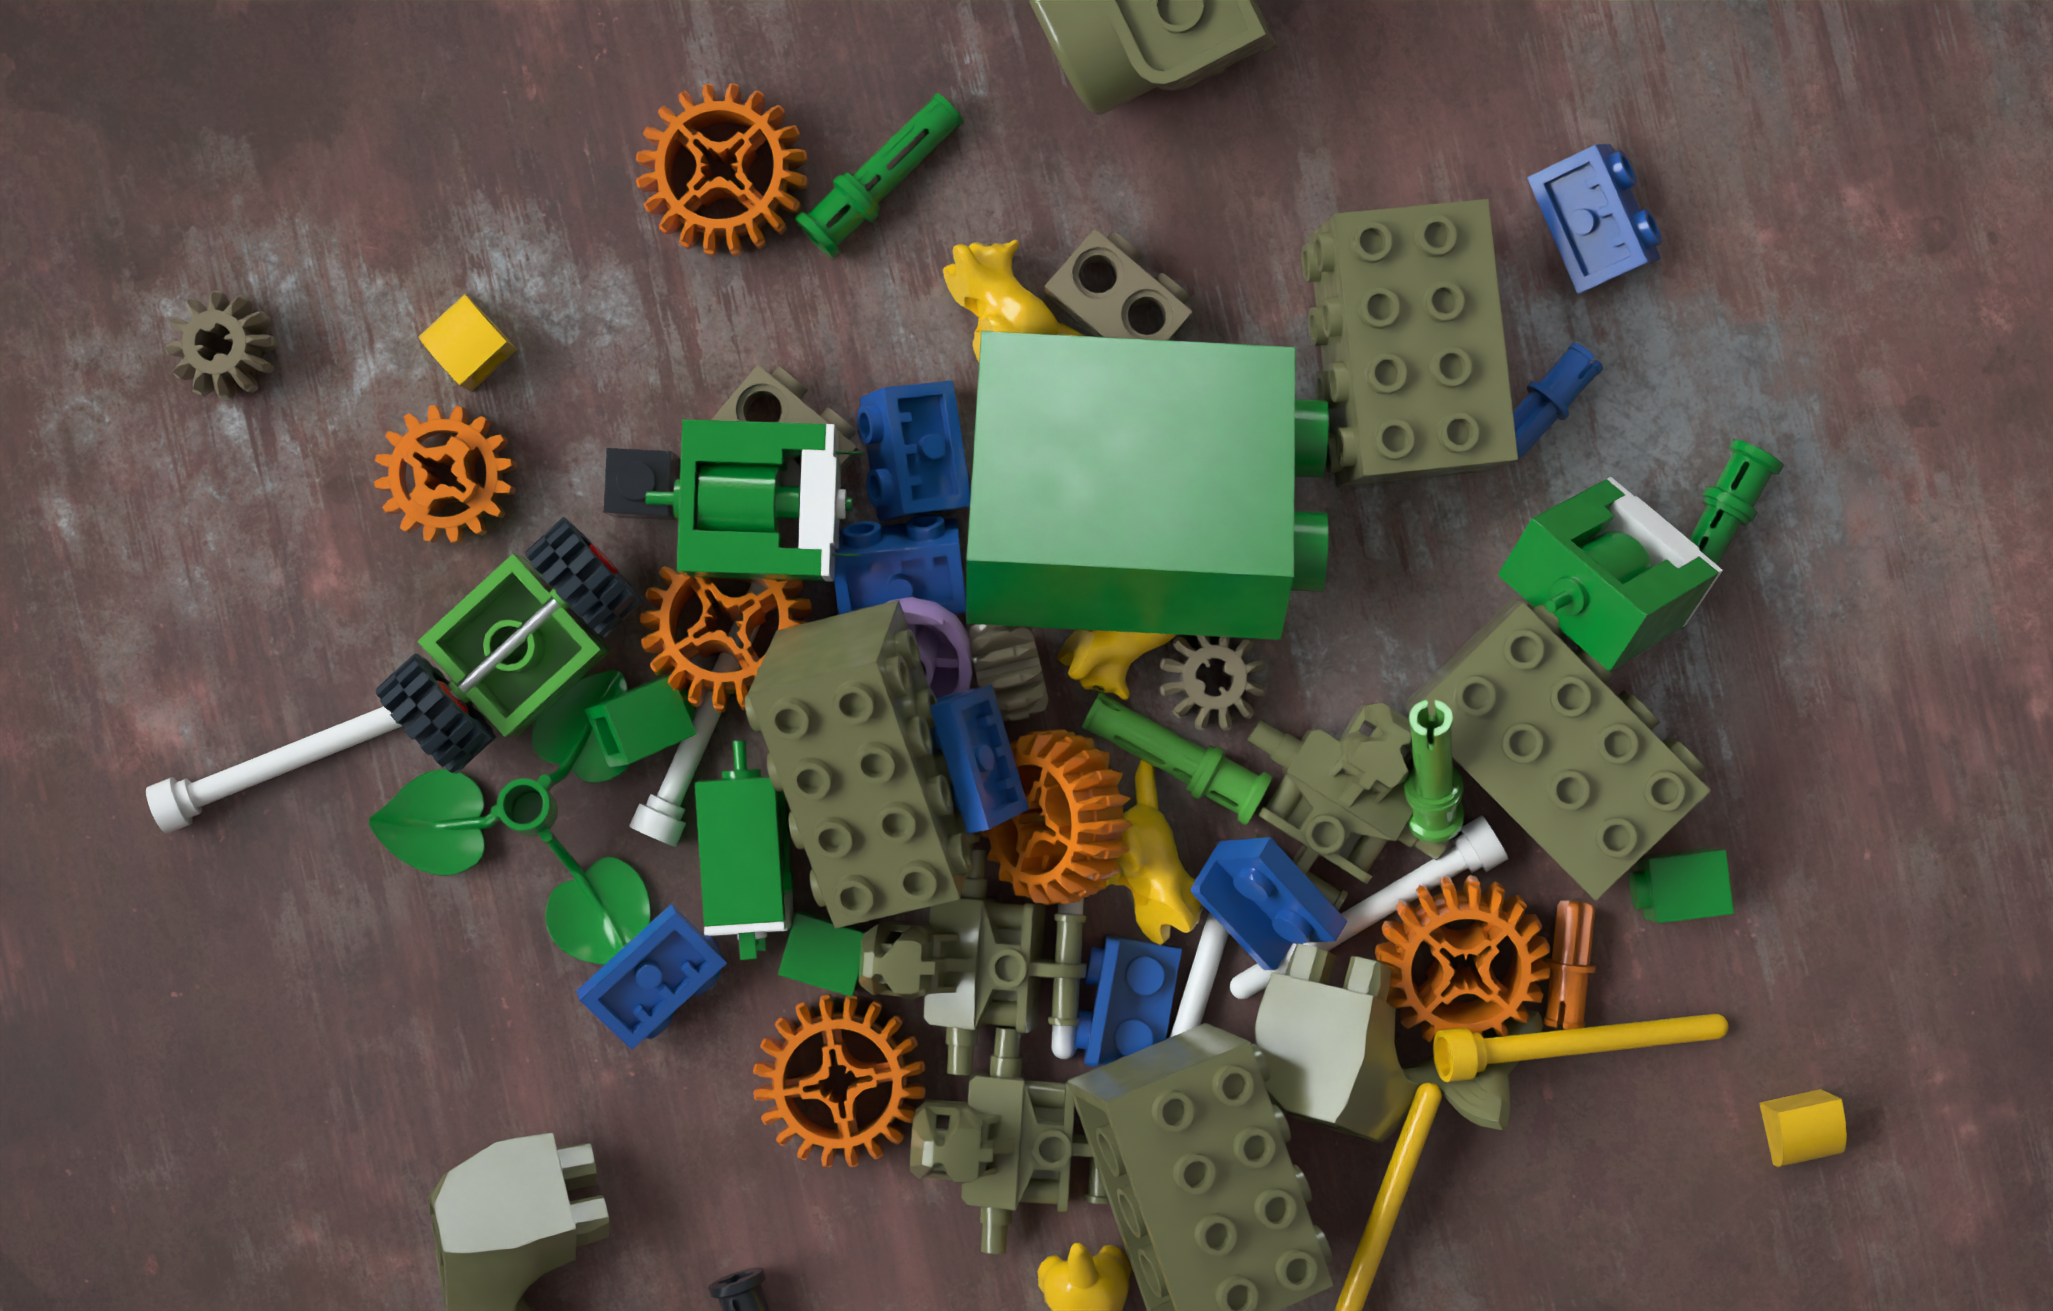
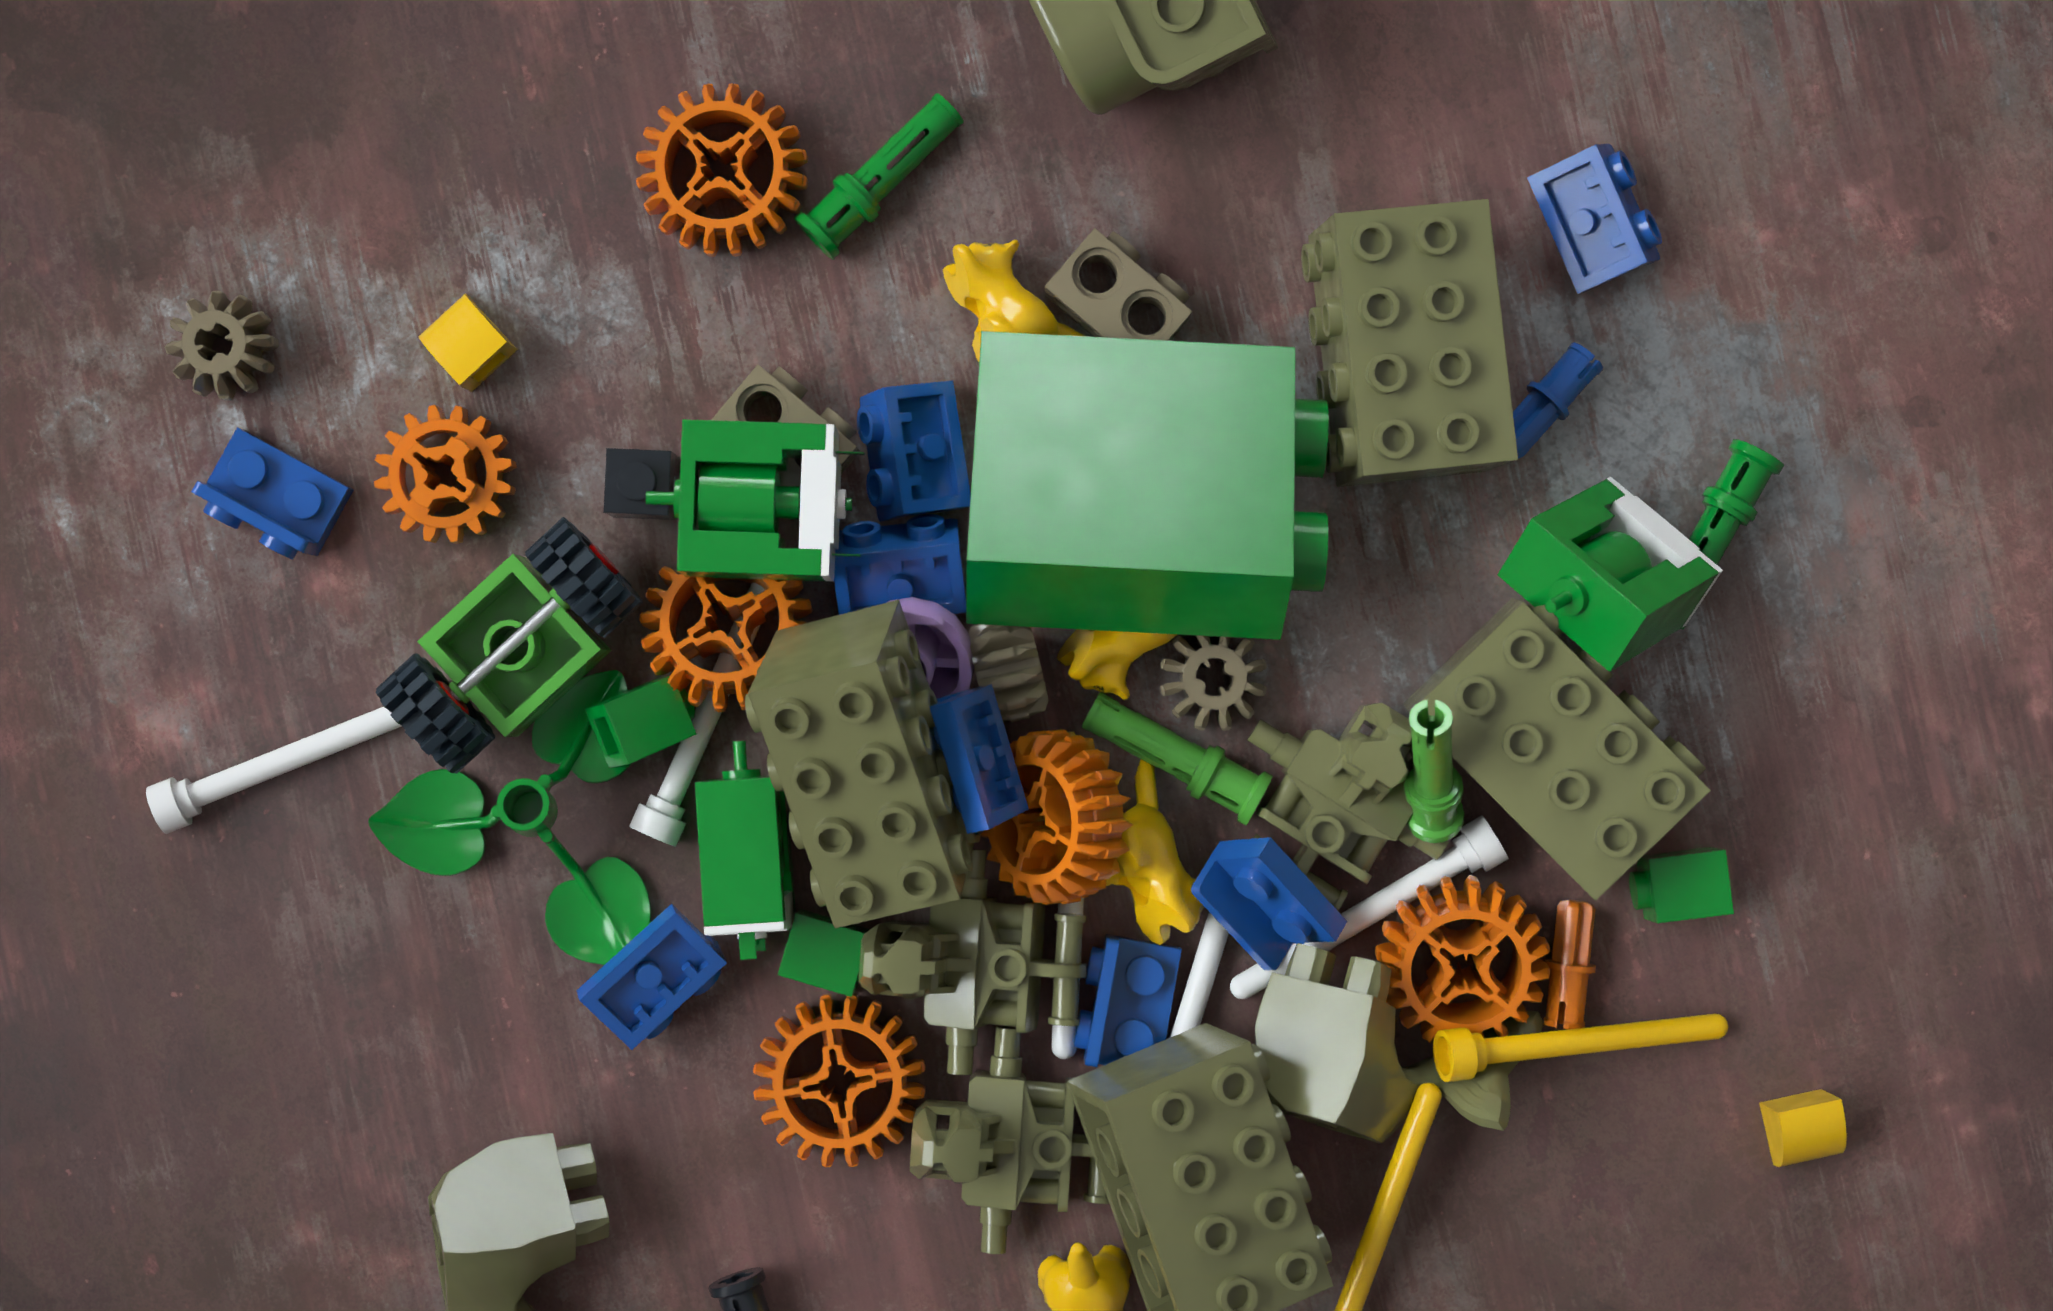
(273, 493): none -> blue bracket

